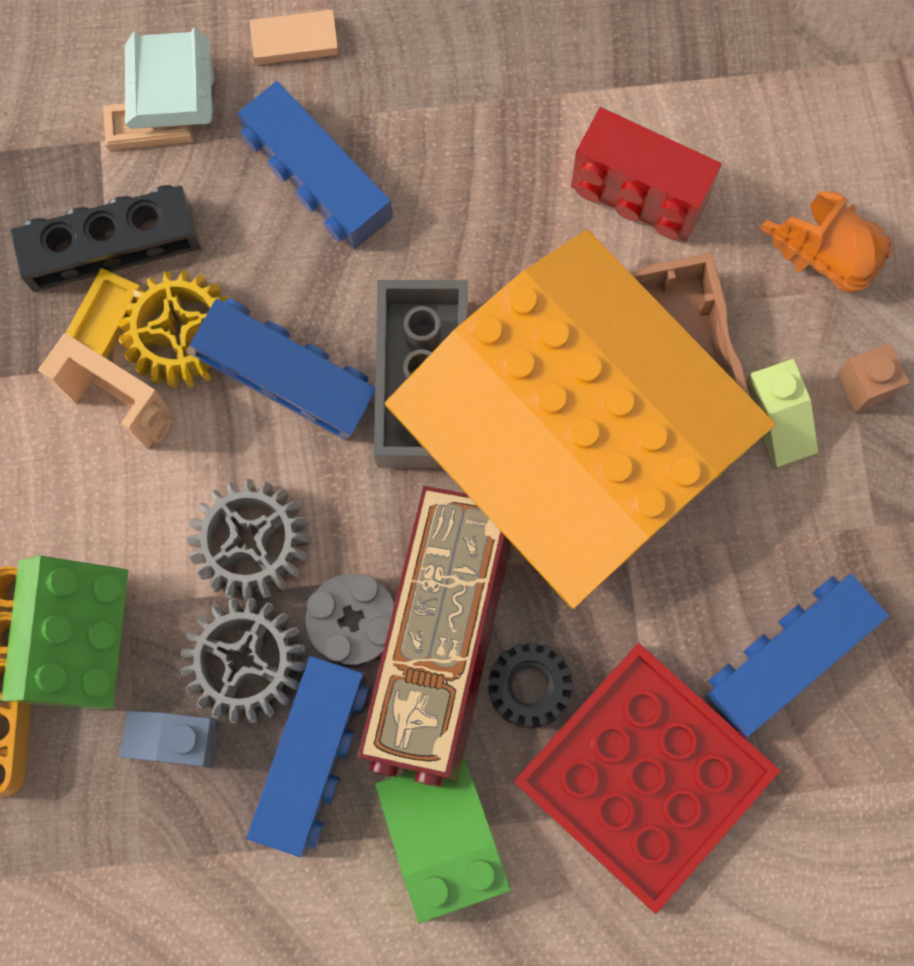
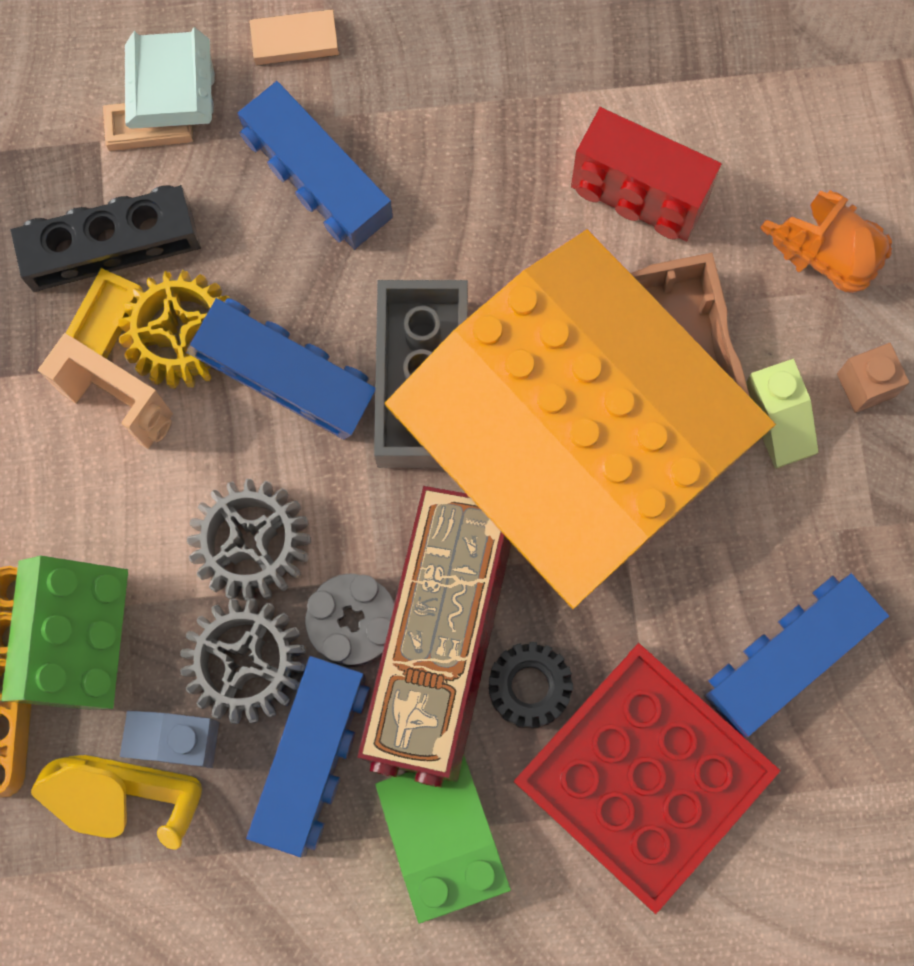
(92, 793): none -> yellow piece

